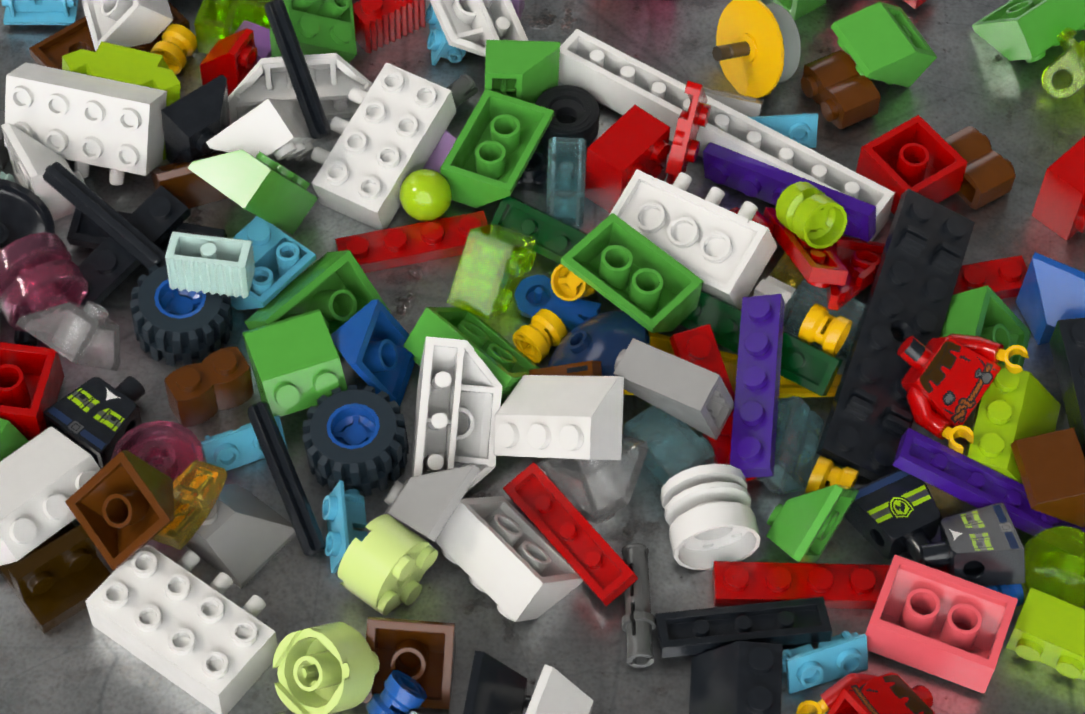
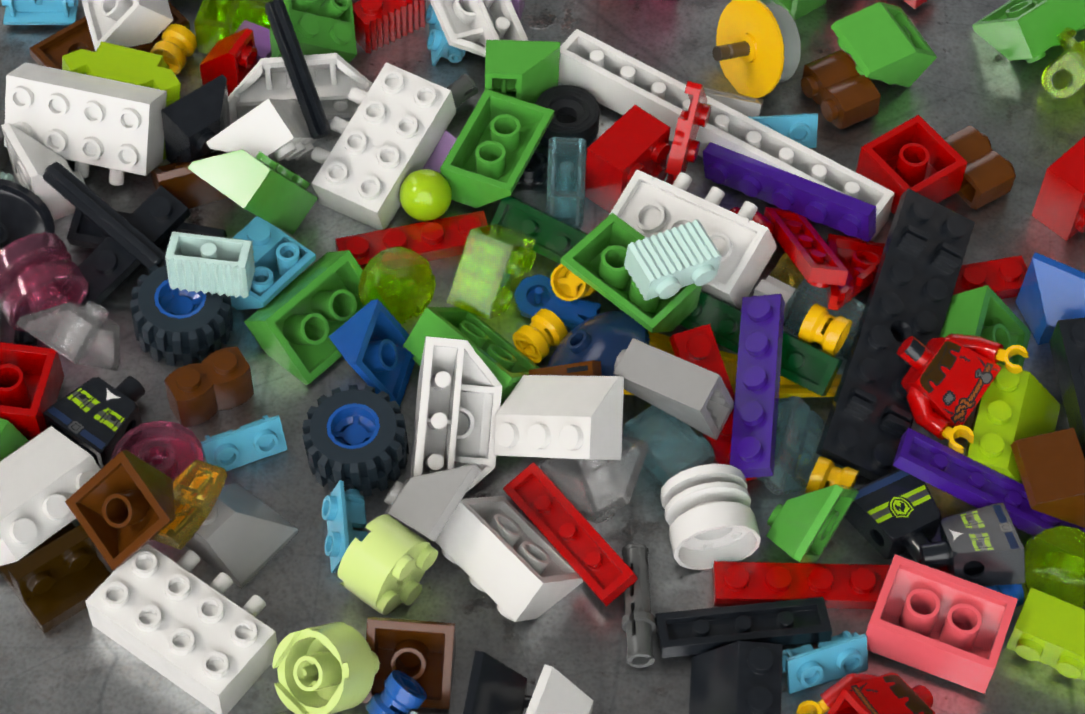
(286, 478): black axle -> none
(294, 362): bright green slope -> none
(399, 281): none -> clear neon green tile
(672, 260): none -> light aqua brick
(811, 215): lime wheel -> none

